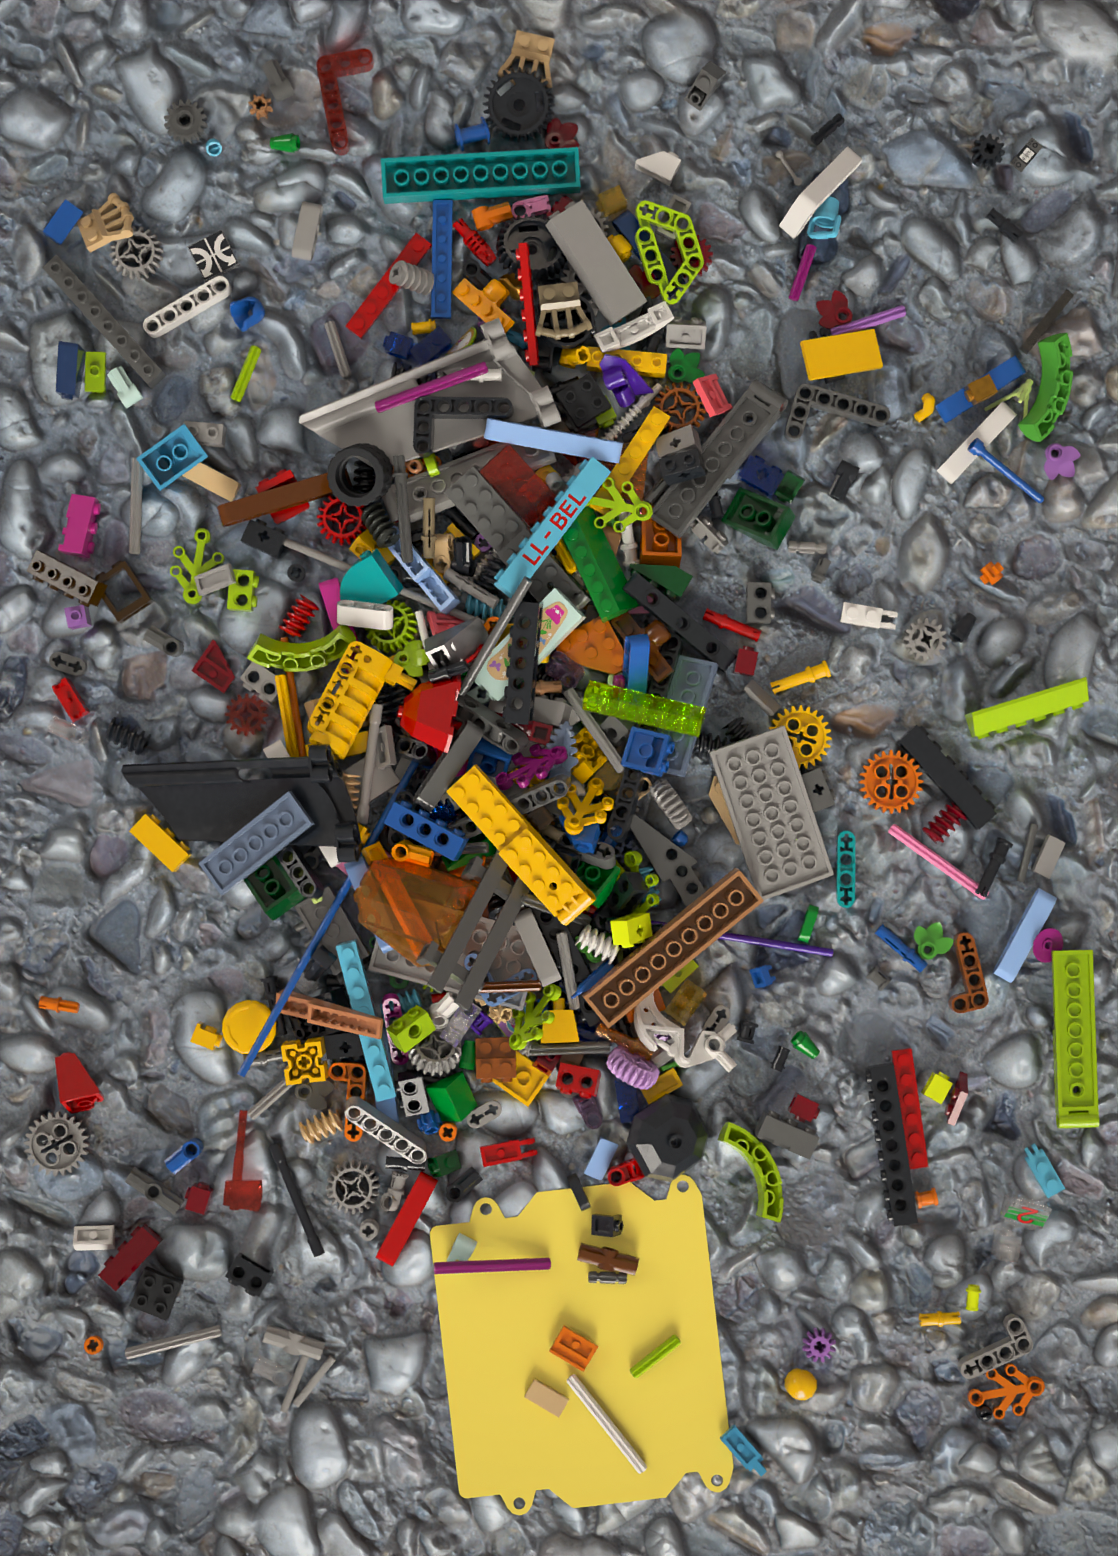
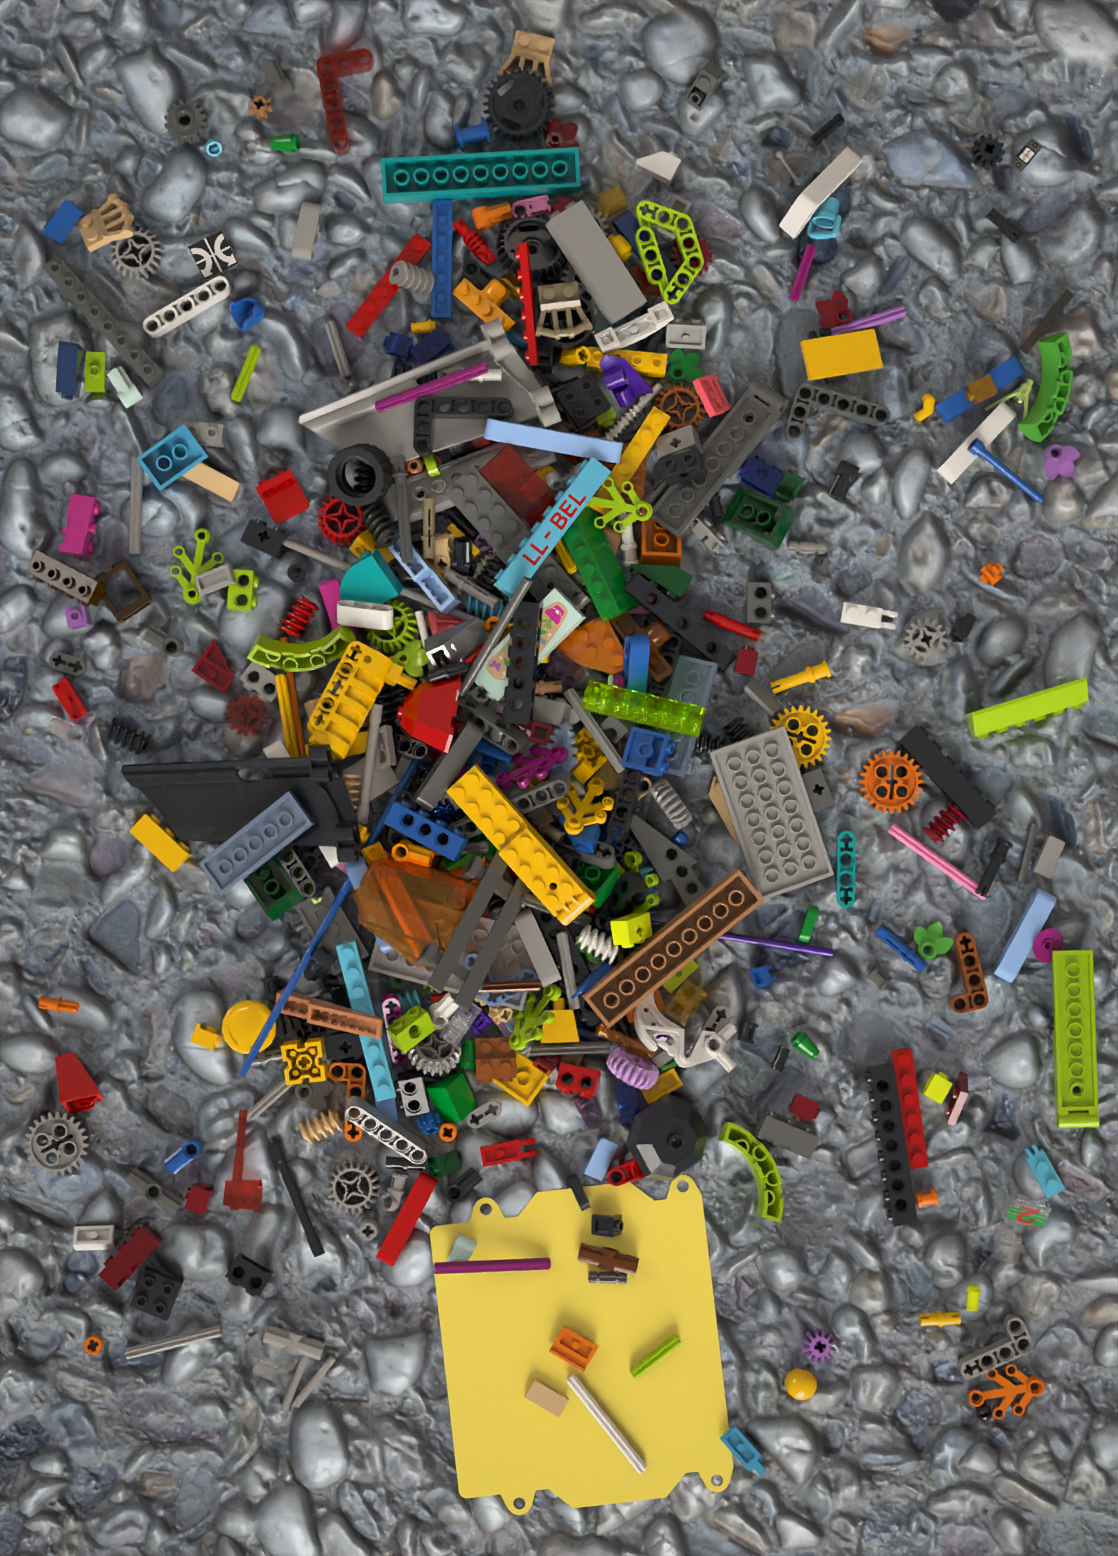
(276, 499): reddish brown beam -> none
(465, 341): shield -> none

